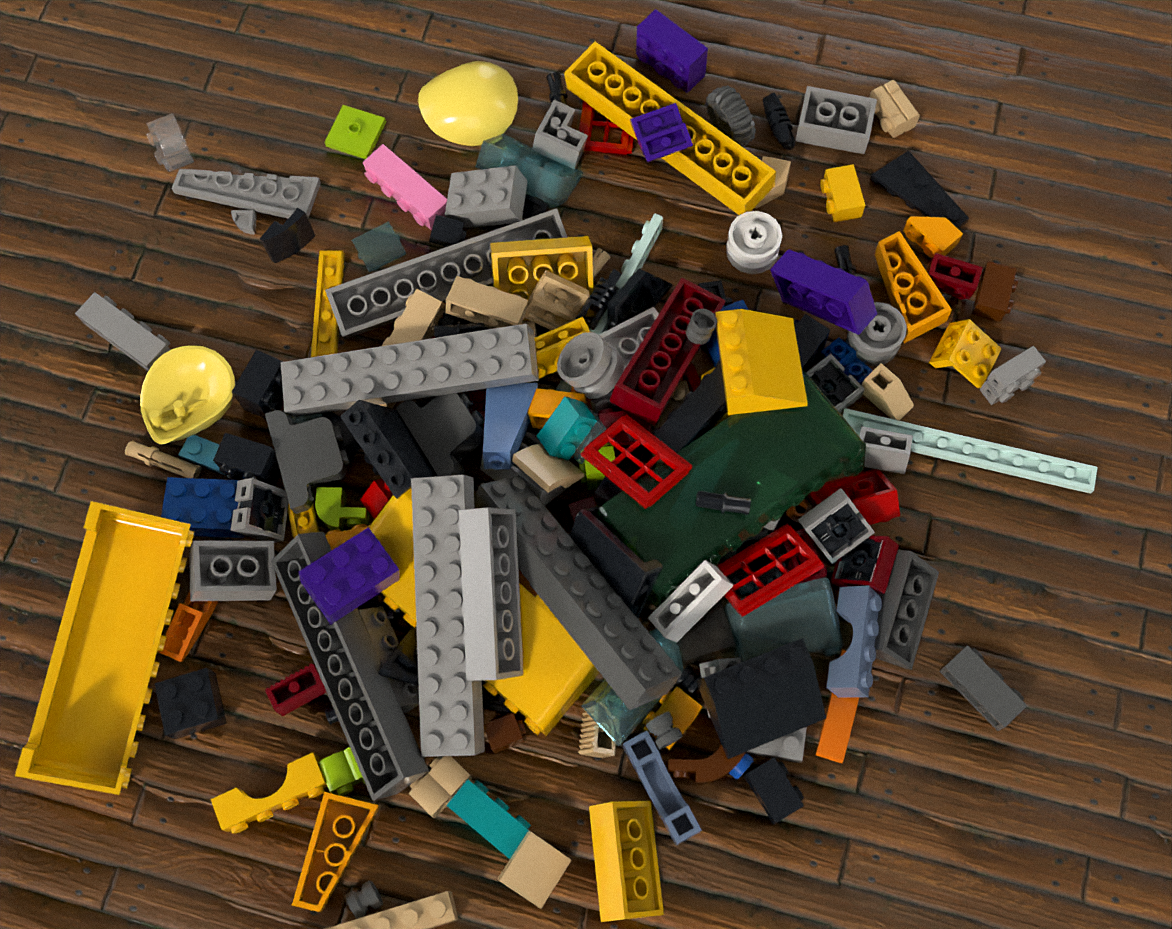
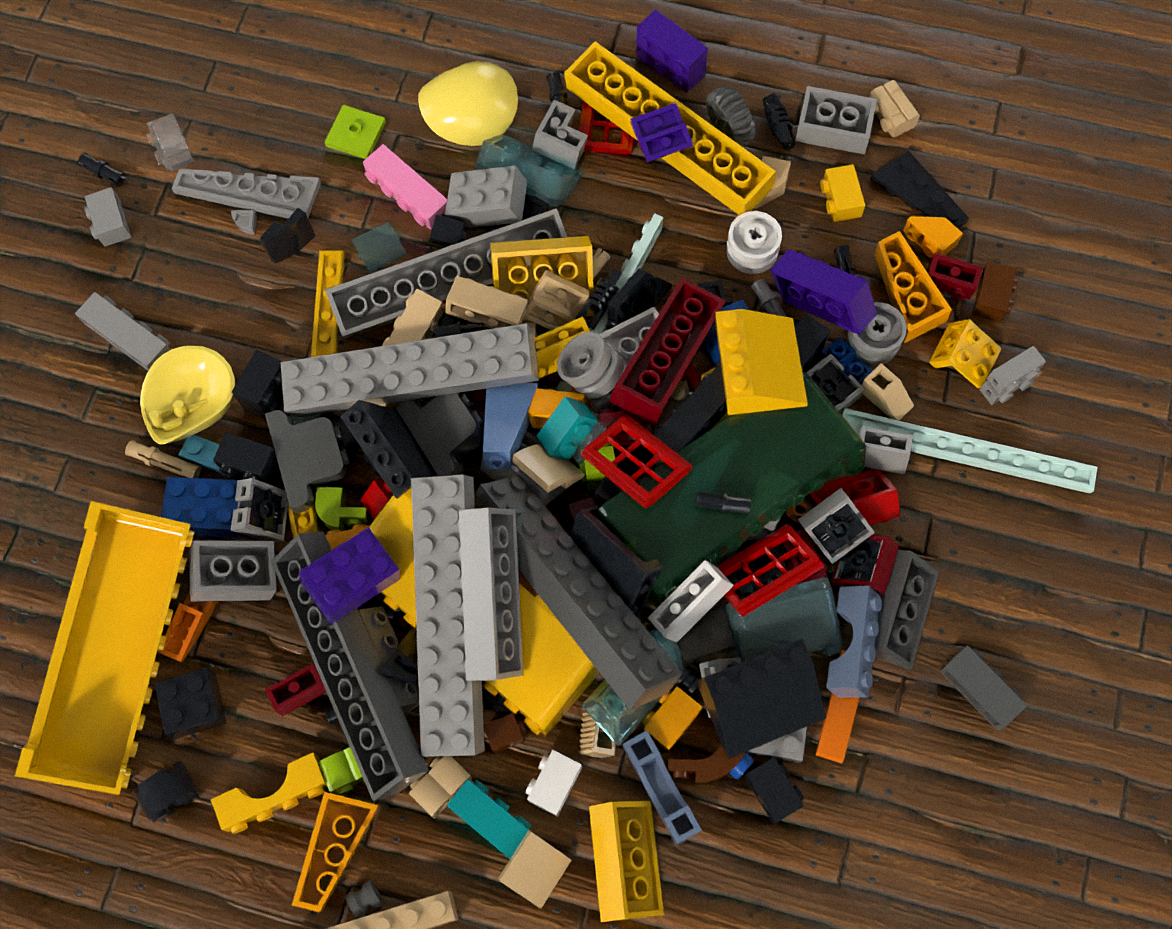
(101, 169): none -> black pin
(107, 217): none -> light grey brick
(165, 791): none -> black brick
(554, 782): none -> white brick
(662, 728): dark grey wheel -> none
(701, 326): dark grey wheel -> none
(767, 298): none -> light grey axle

